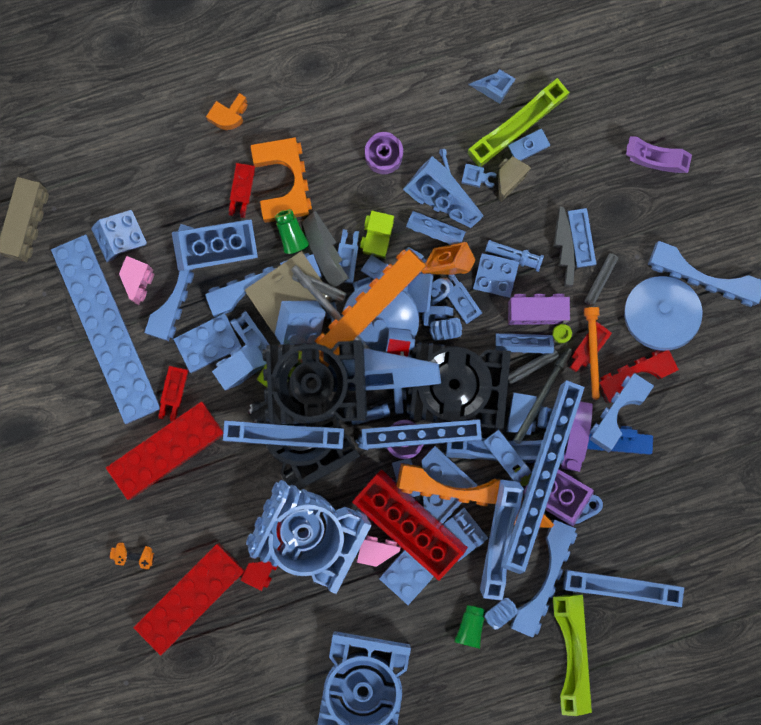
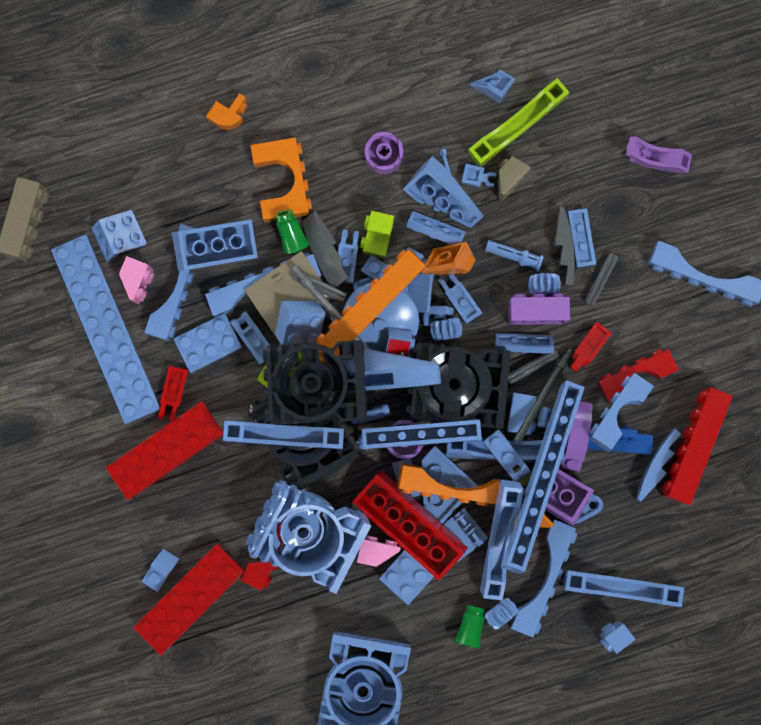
(120, 555): orange piece -> none
(160, 570): none -> medium blue slope
(239, 367): medium blue brick -> none
(241, 188): red hinge -> none
(399, 395): medium blue plate -> none
(438, 292): medium blue plate -> none
(496, 275): medium blue hinge -> none
(529, 145): medium blue plate -> none
(544, 284): none -> medium blue gear
(562, 333): lime tile -> none
(576, 690): lime arch -> none
(592, 315): orange piece -> none
(615, 637): none -> medium blue brick
(654, 472): none -> medium blue slope
(663, 313): medium blue dish -> none
(696, 446): none -> red brick

